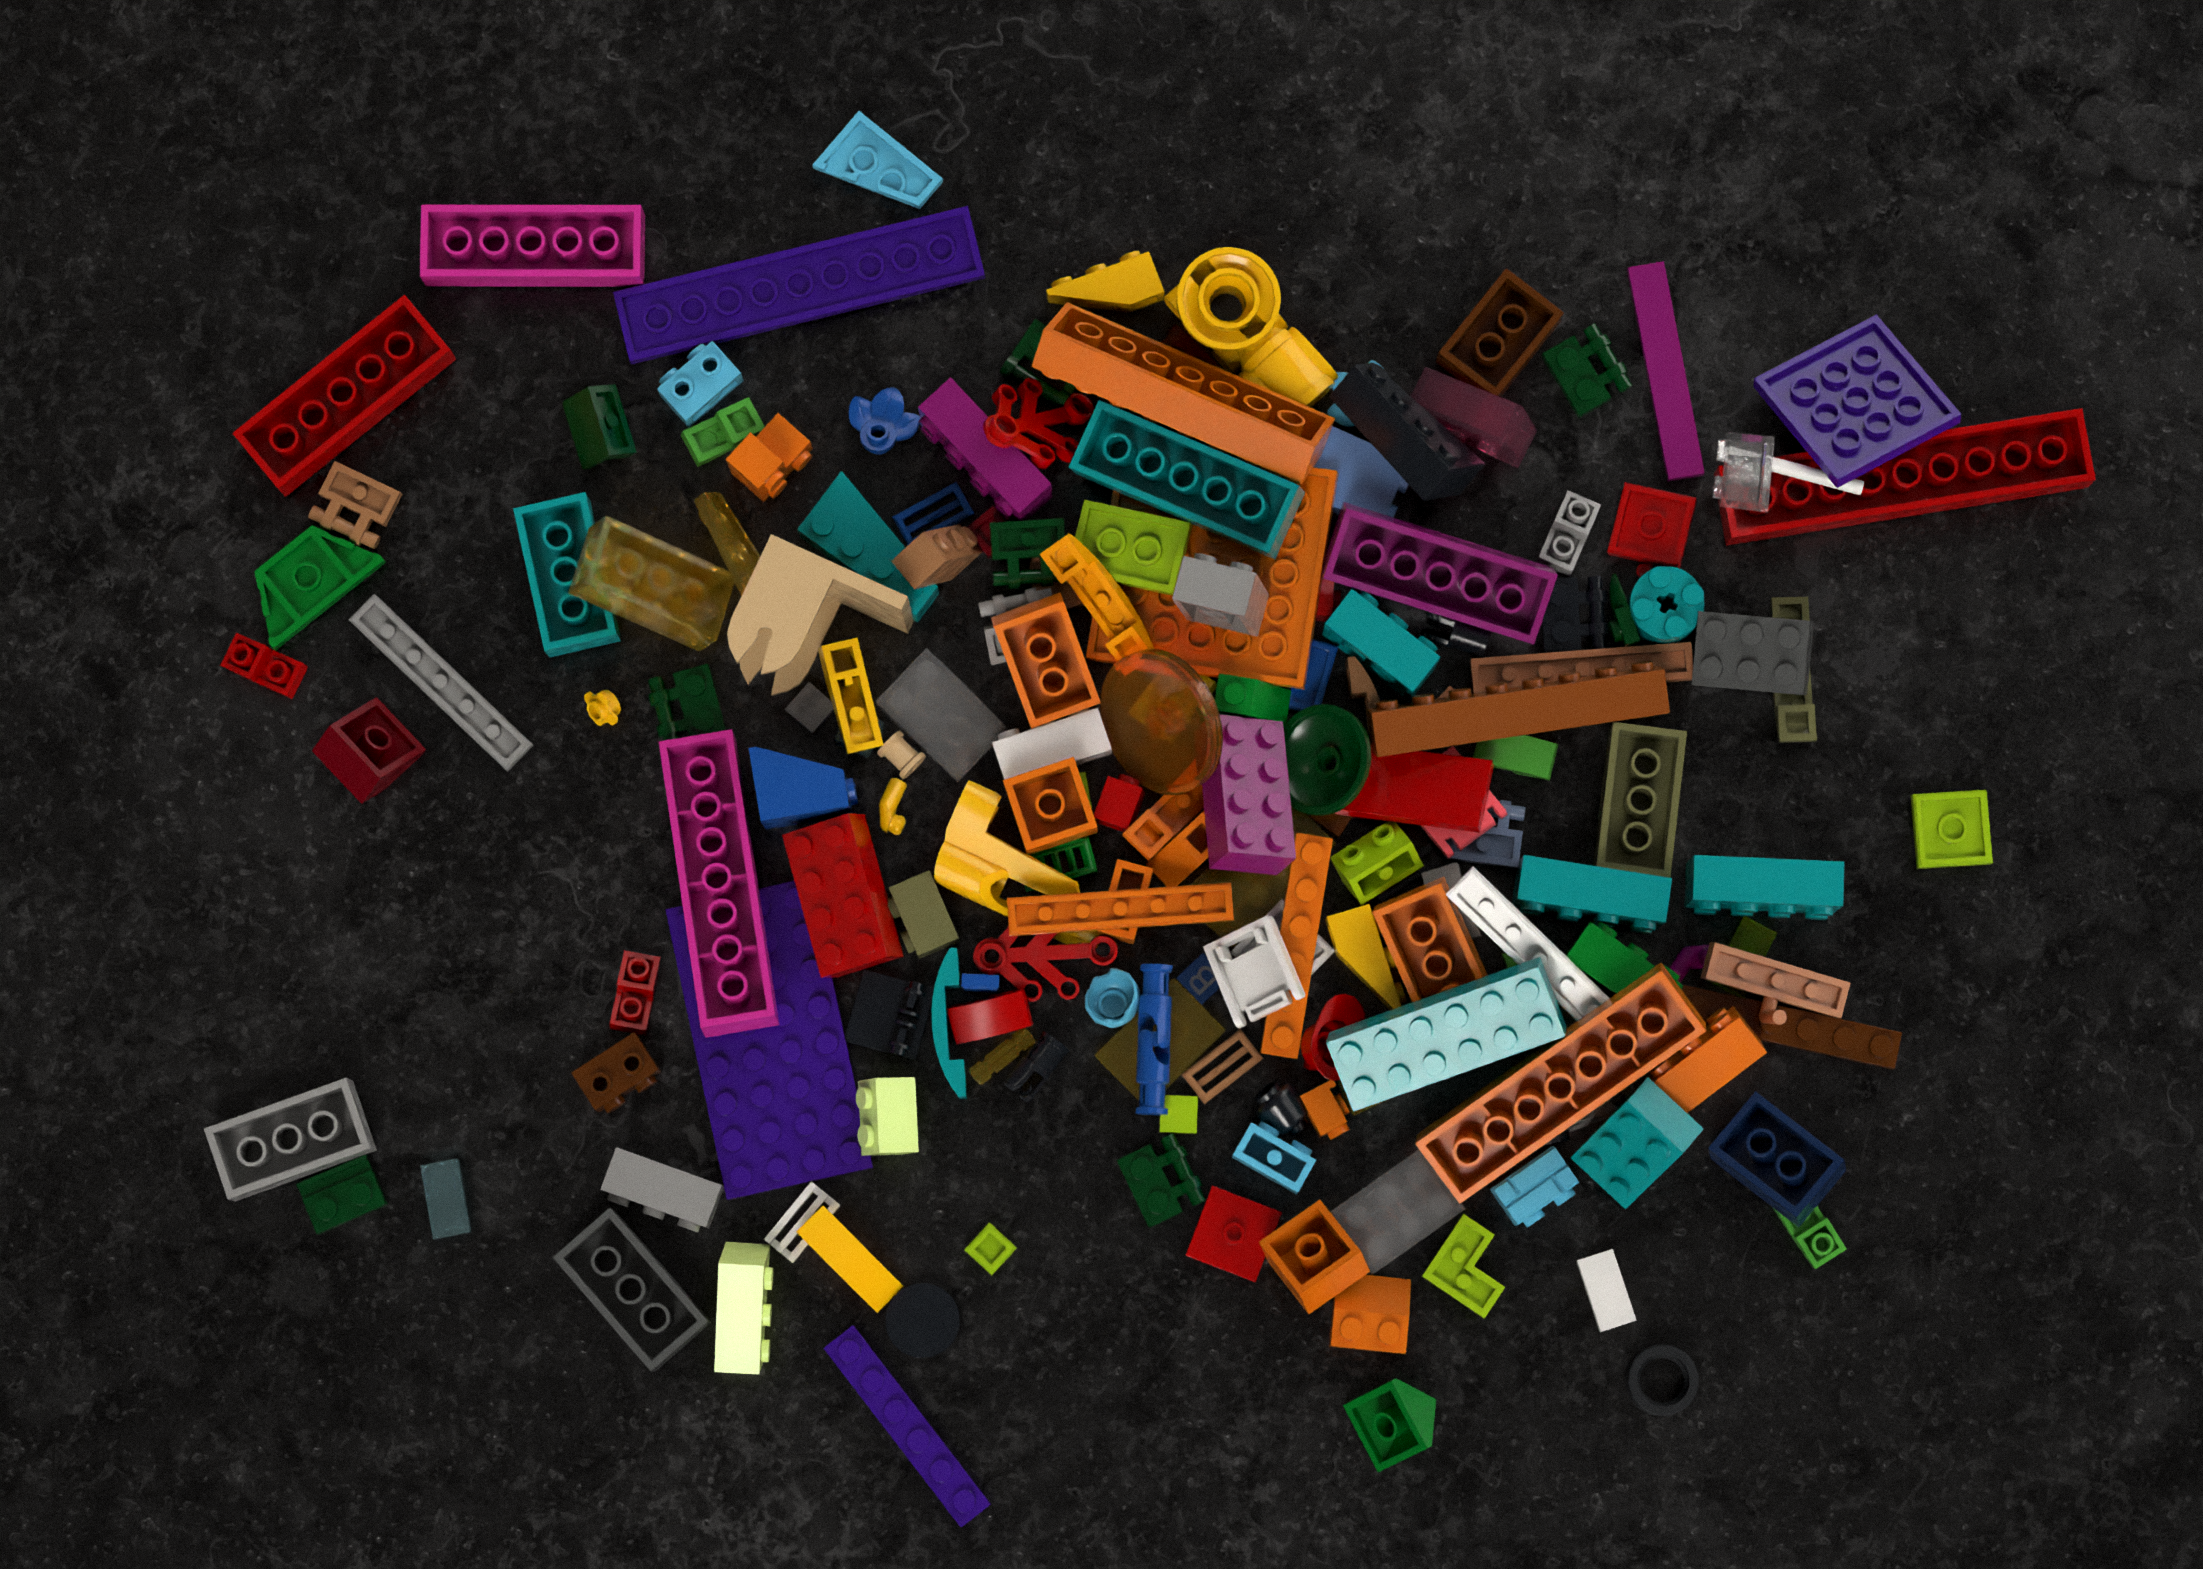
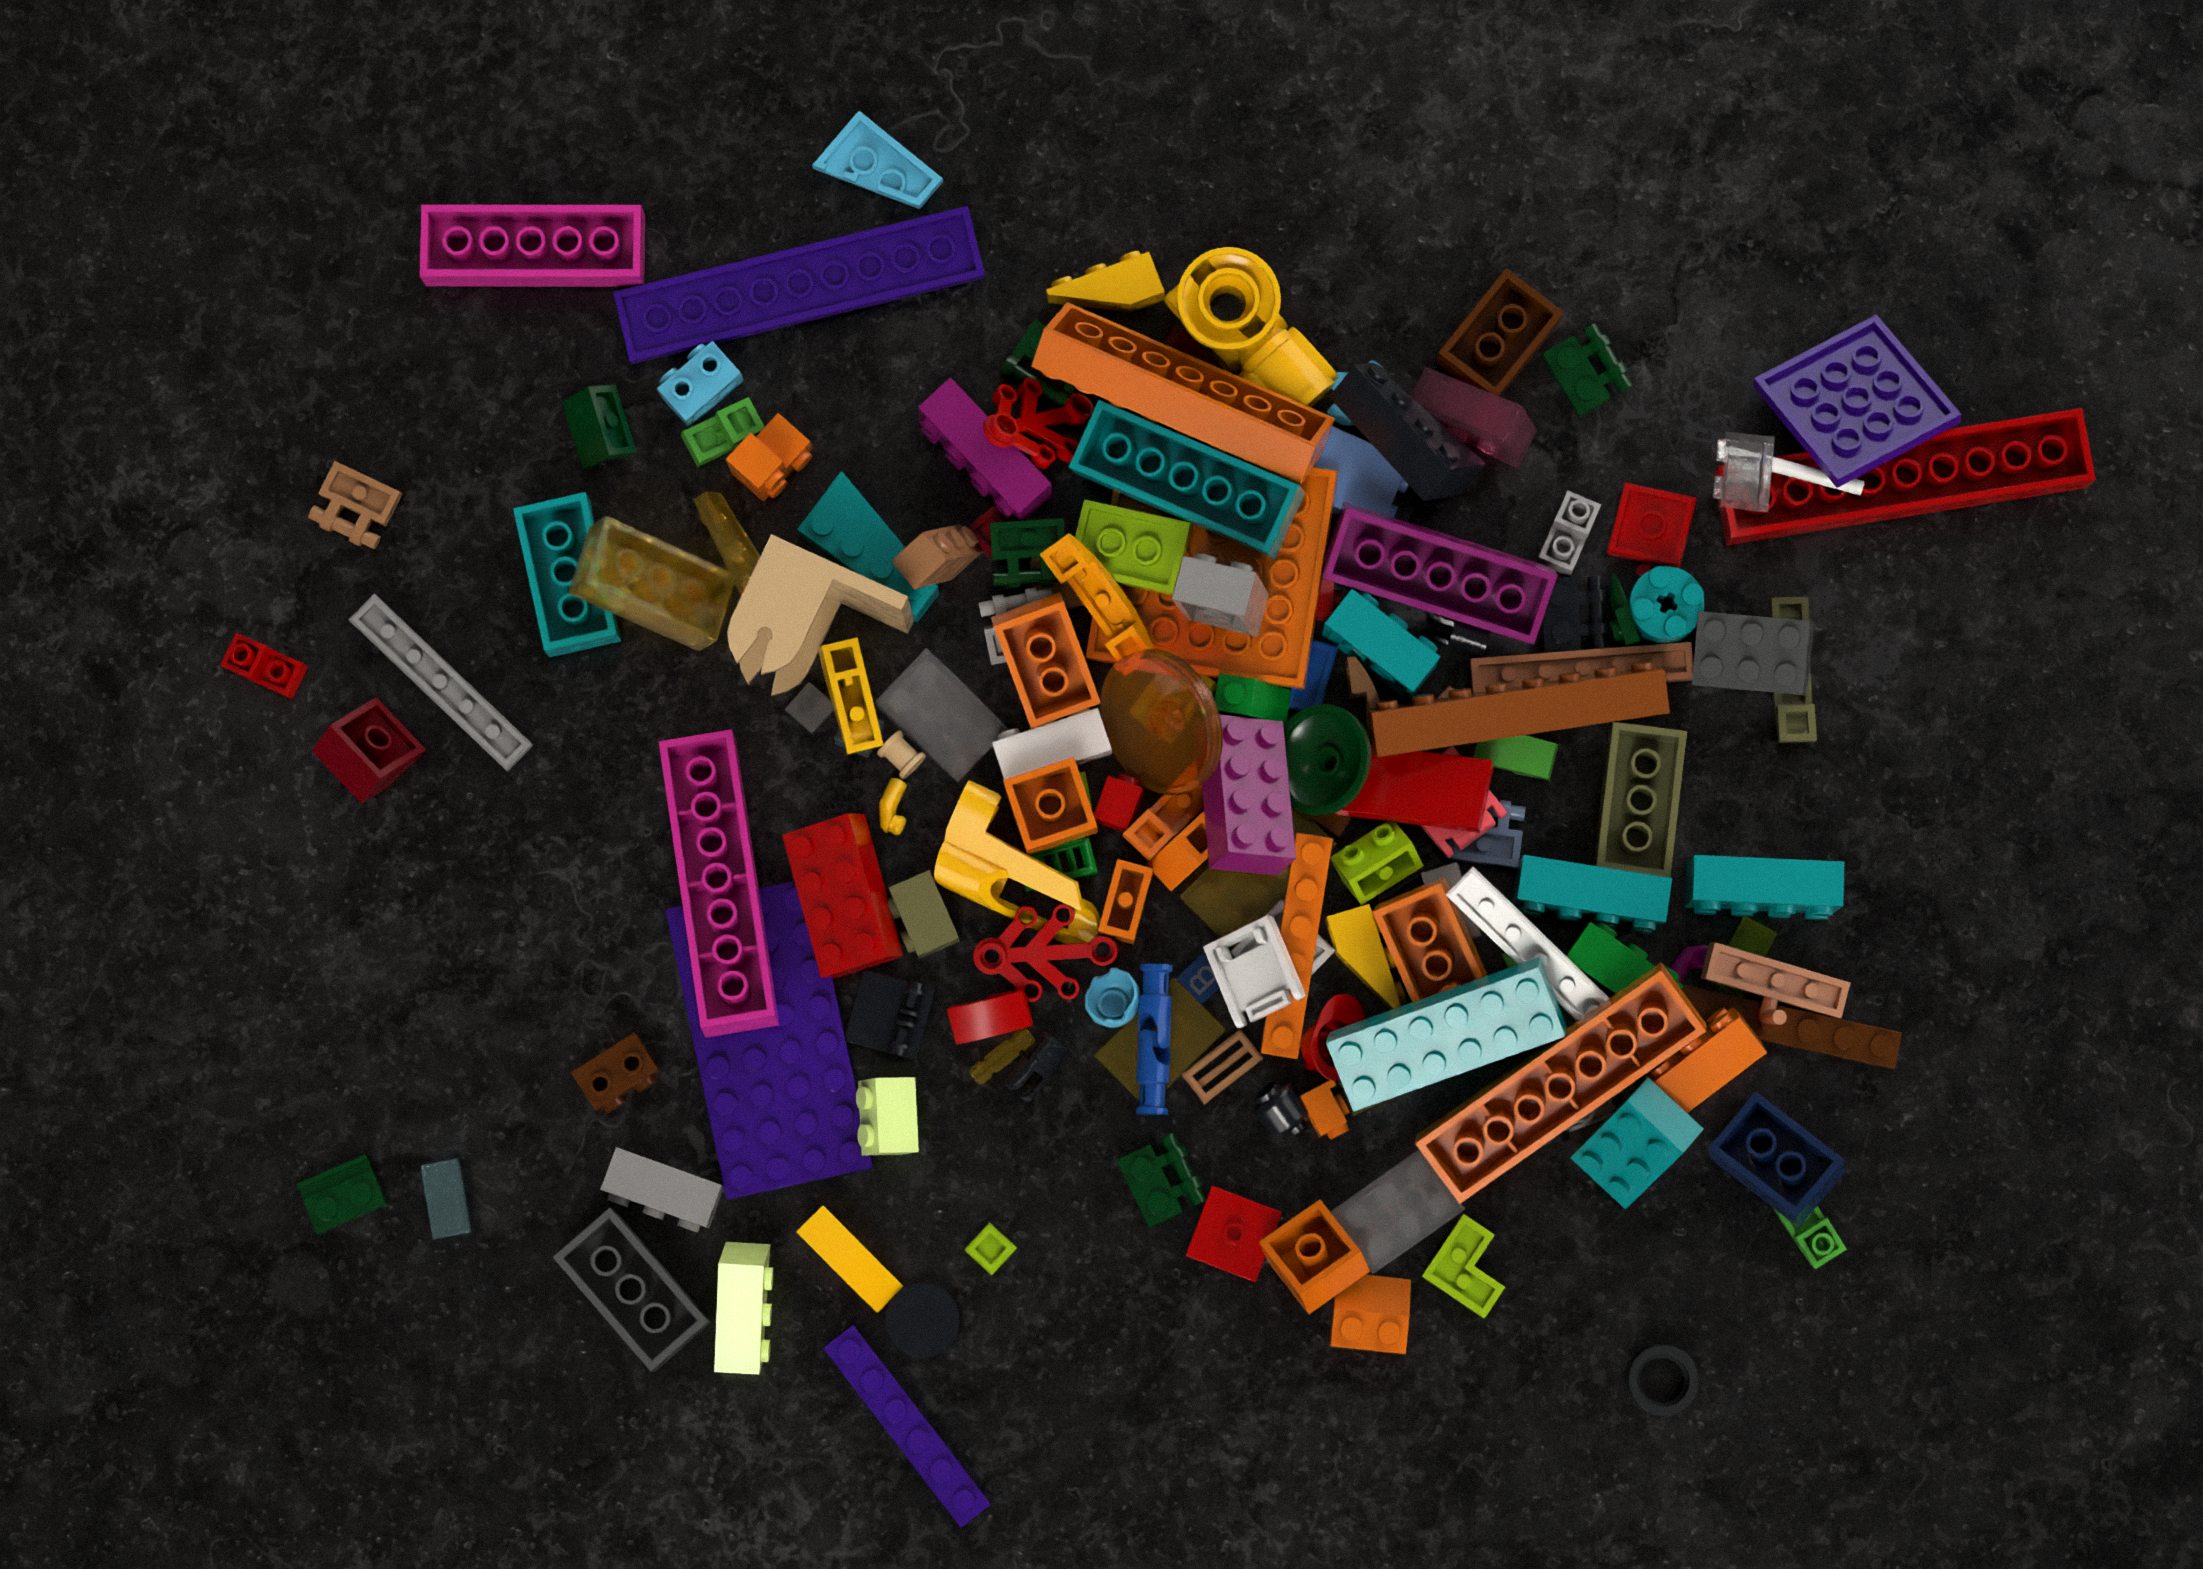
(290, 1139): light grey brick -> none
(308, 580): green wing -> none
(344, 395): red brick -> none
(603, 707): yellow plate -> none
(635, 992): red slope -> none
(697, 699): dark green plate -> none
(782, 1246): white tile -> none
(798, 789): blue slope -> none
(882, 415): blue plate -> none
(928, 502): blue tile -> none
(947, 978): teal slope -> none
(980, 983): blue tile -> none
(1120, 909): orange tile -> none
(1181, 1115): lime tile -> none
(1273, 1157): medium azure brick -> none
(1393, 1422): green slope -> none
(1534, 1187): medium azure brick -> none
(1606, 1290): white tile -> none
(1665, 371): magenta tile -> none
(1951, 829): lime plate -> none

